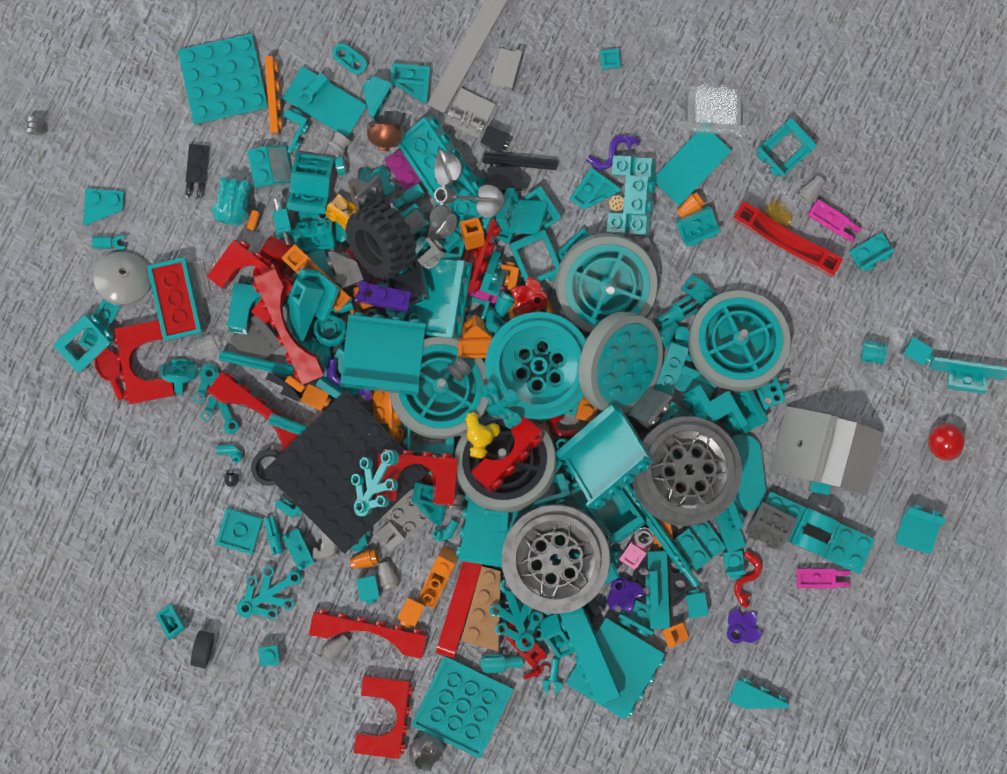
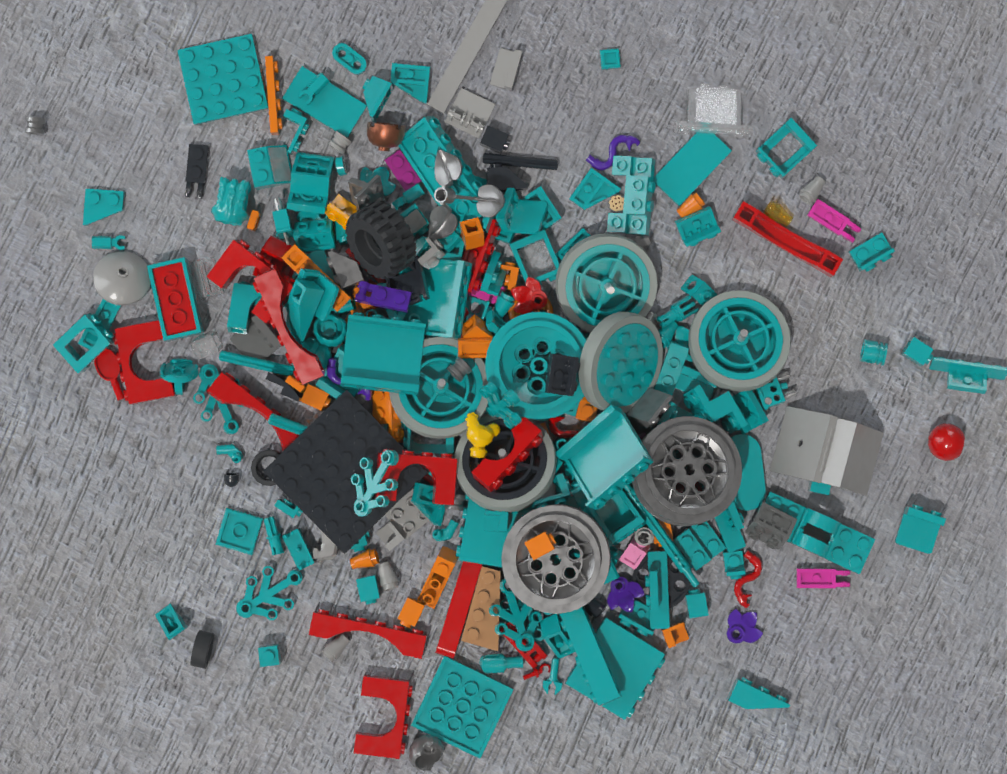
(540, 544): none -> orange brick
(562, 375): none -> black bracket

